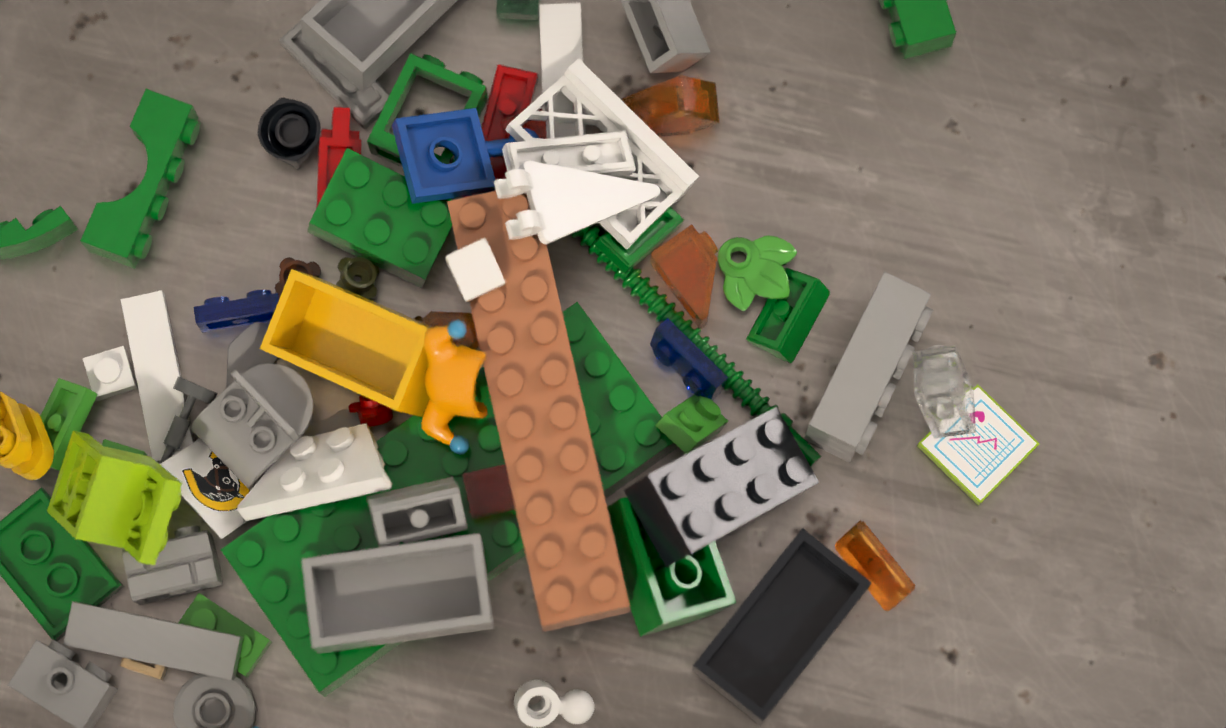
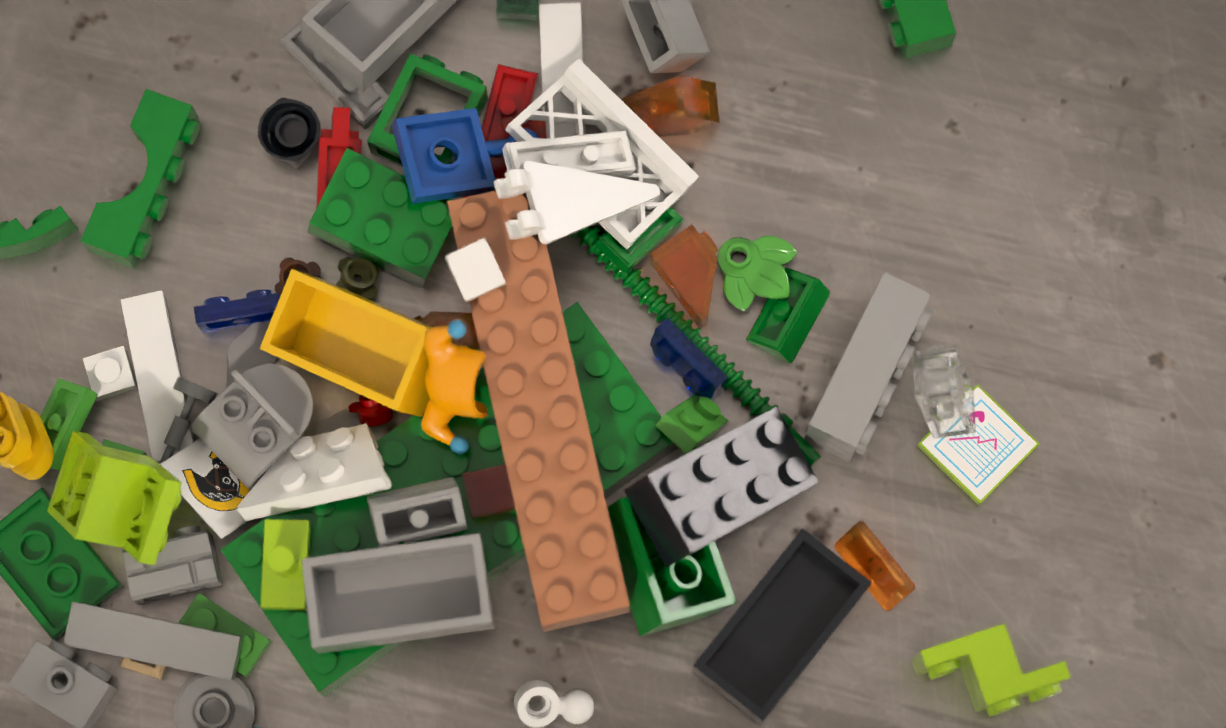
(282, 571): none -> lime tile
(991, 670): none -> lime bracket

